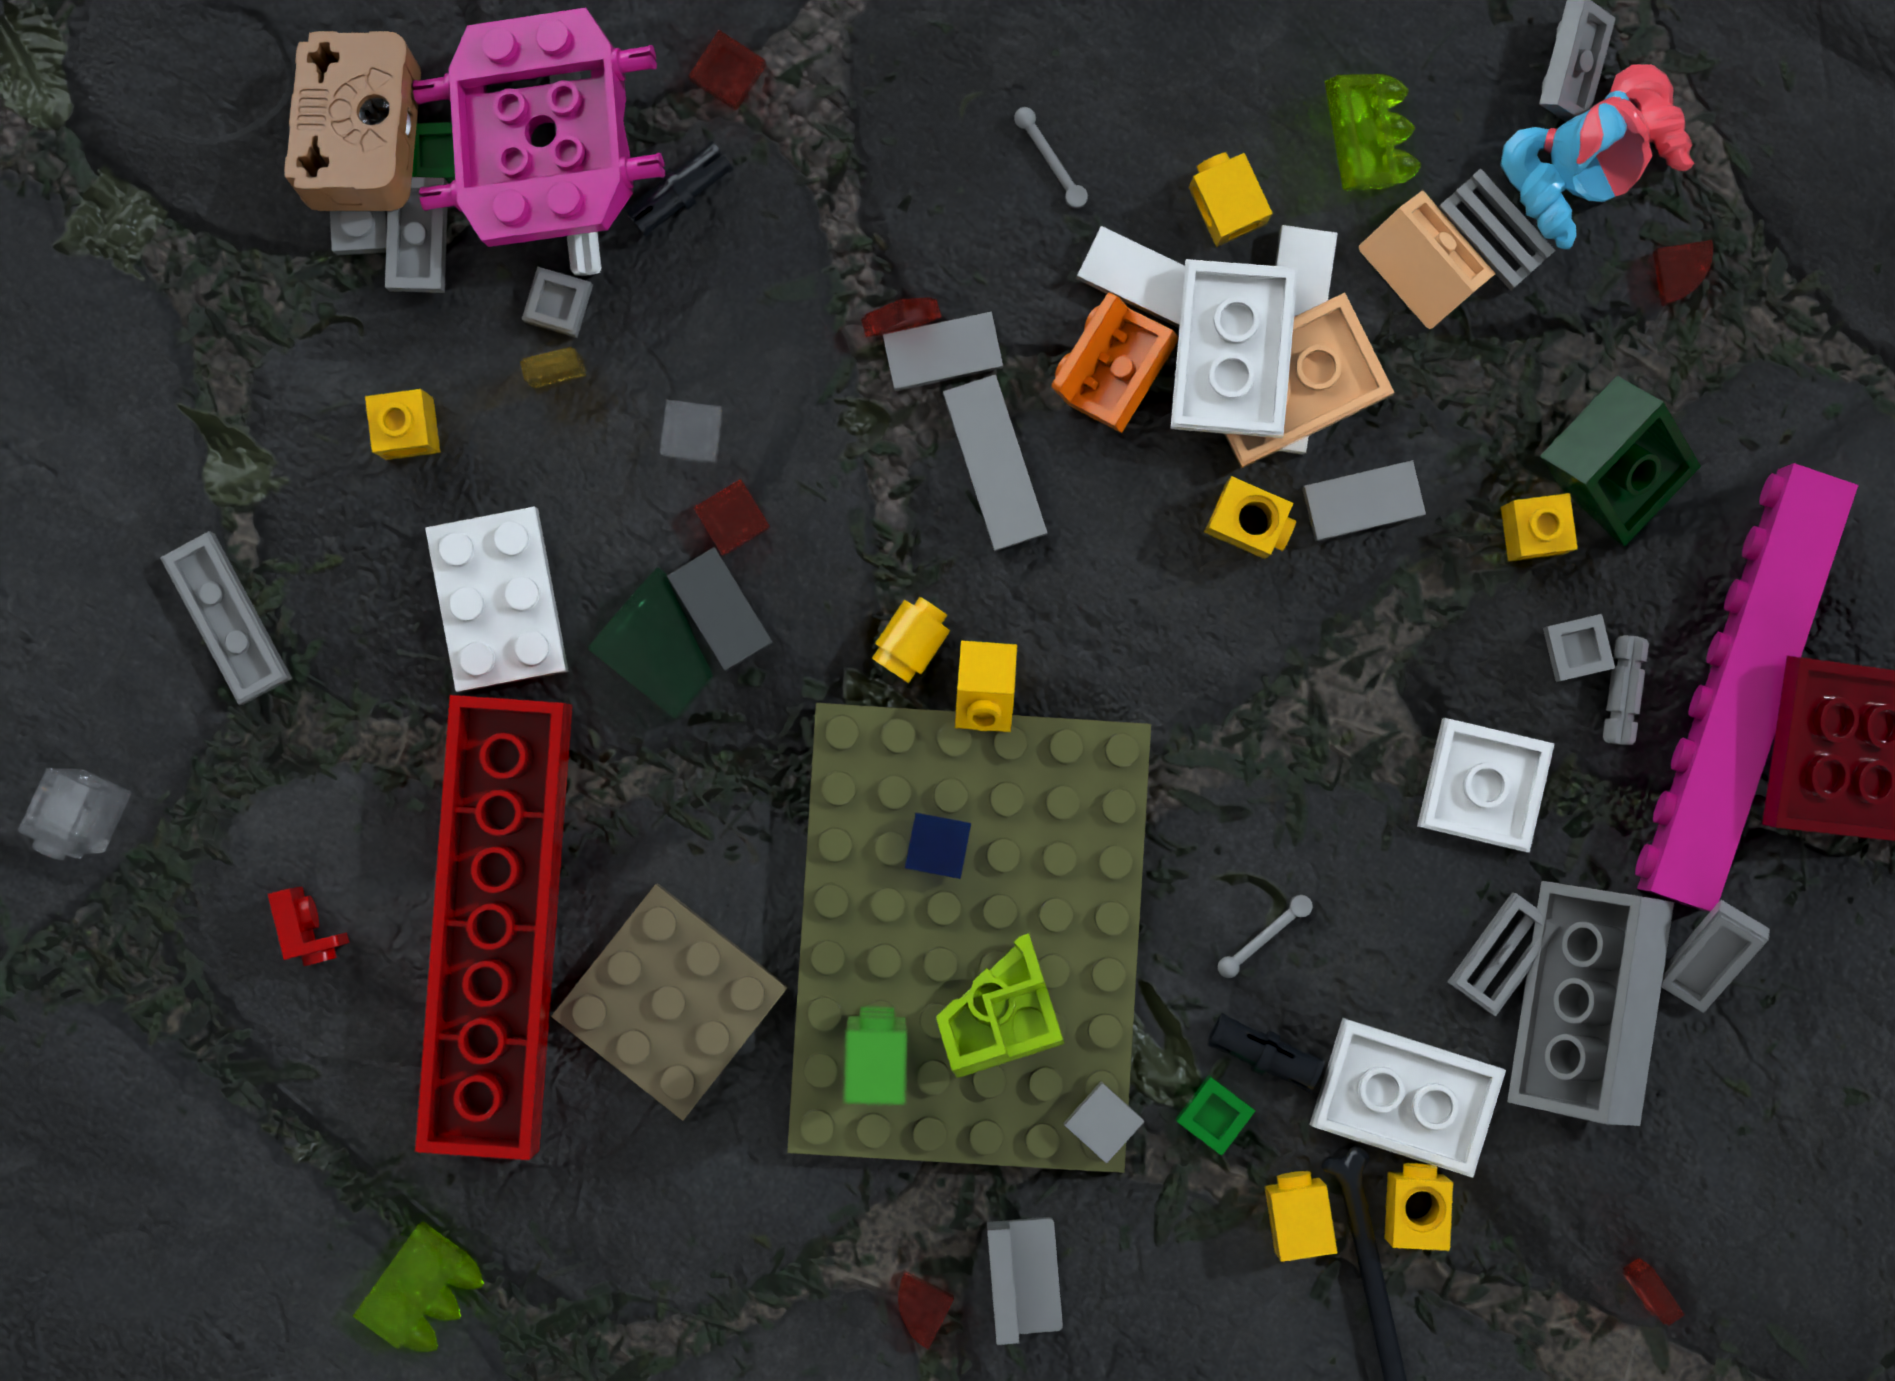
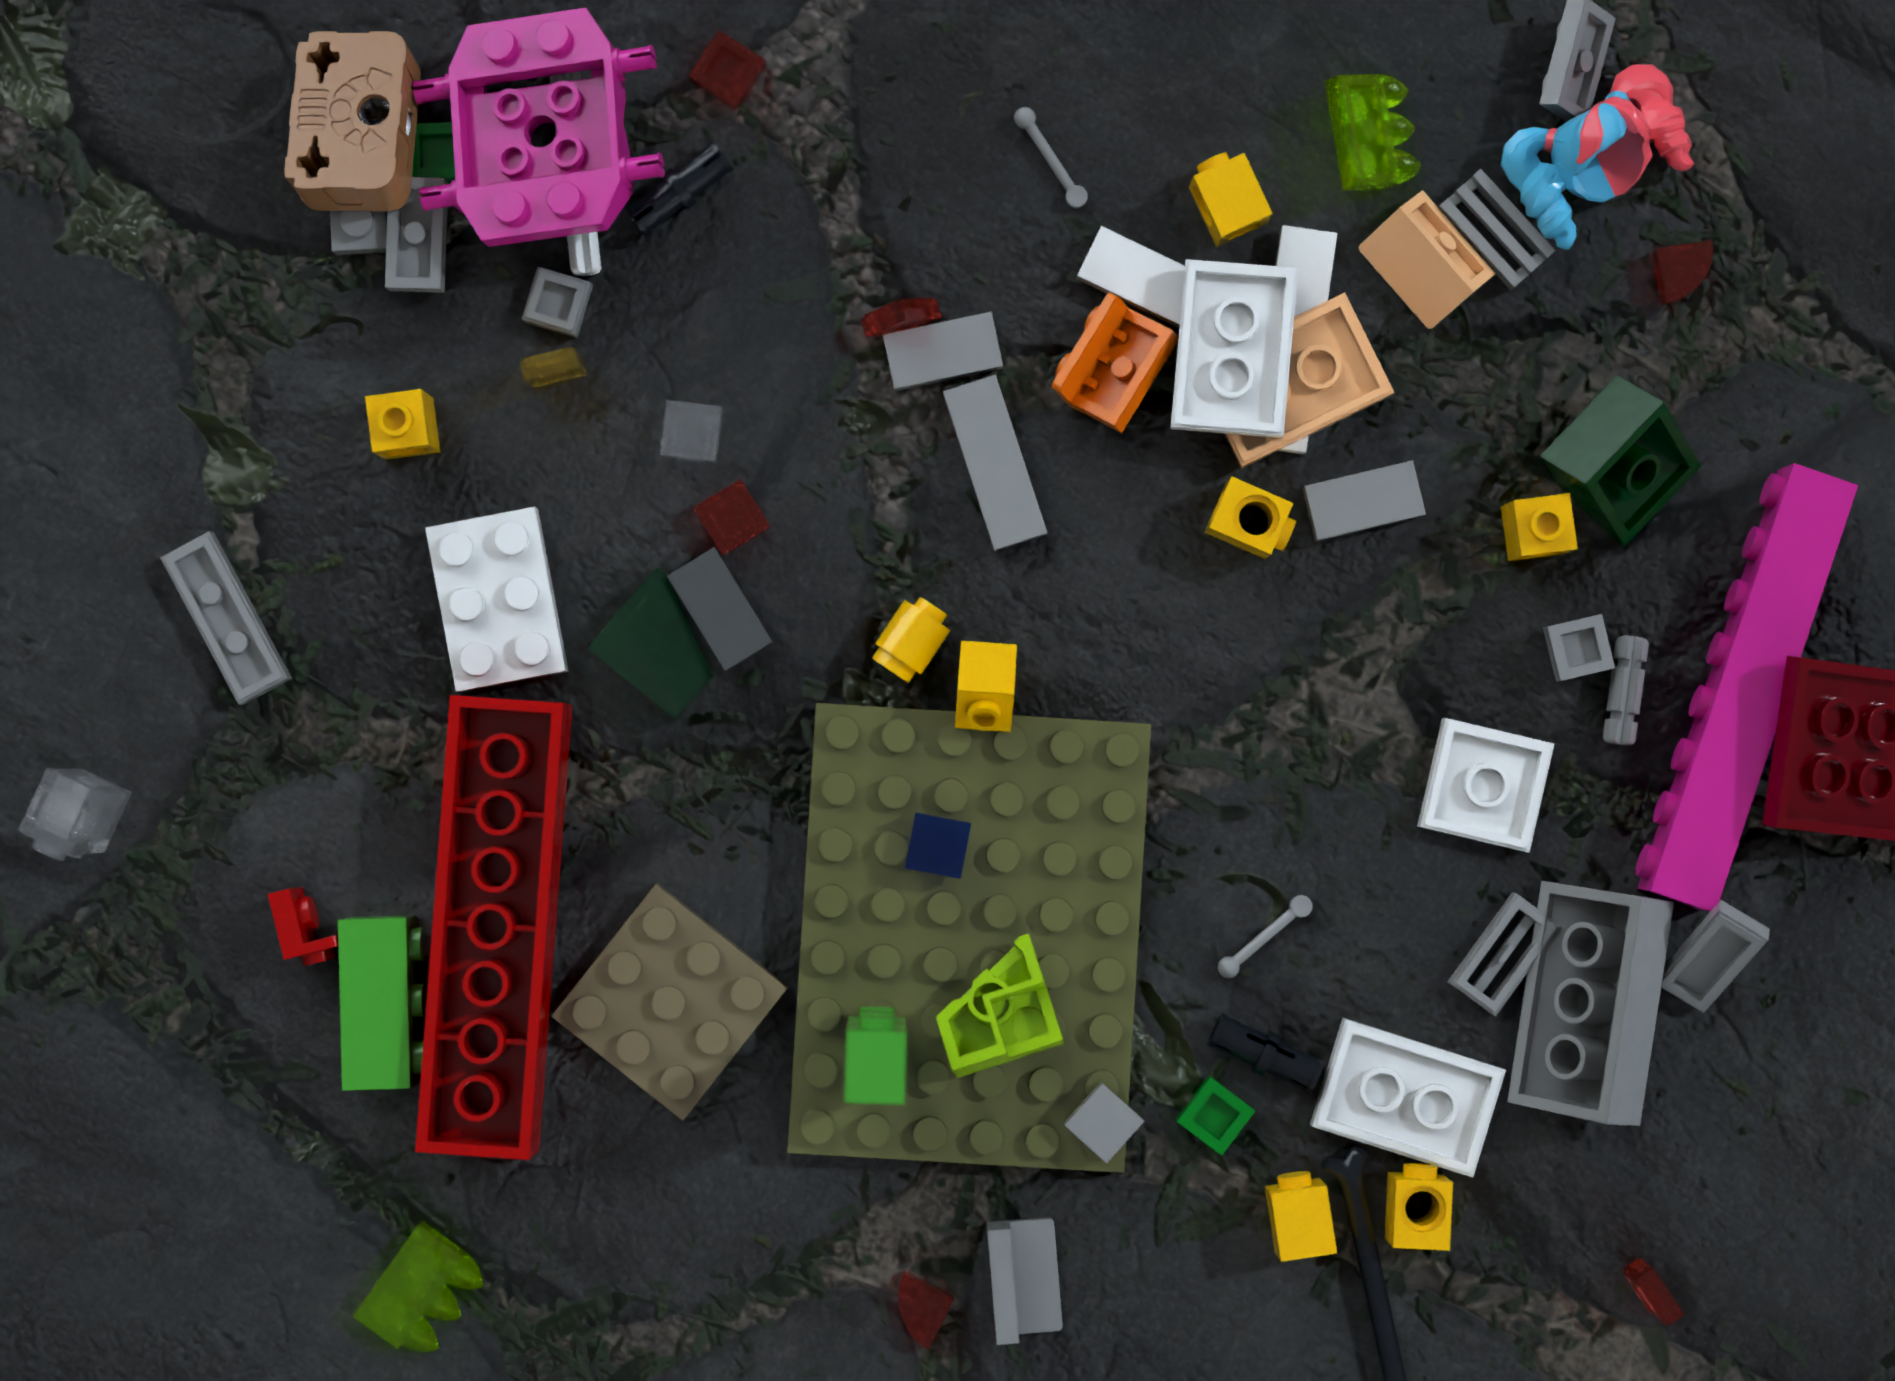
(381, 1001): none -> bright green brick

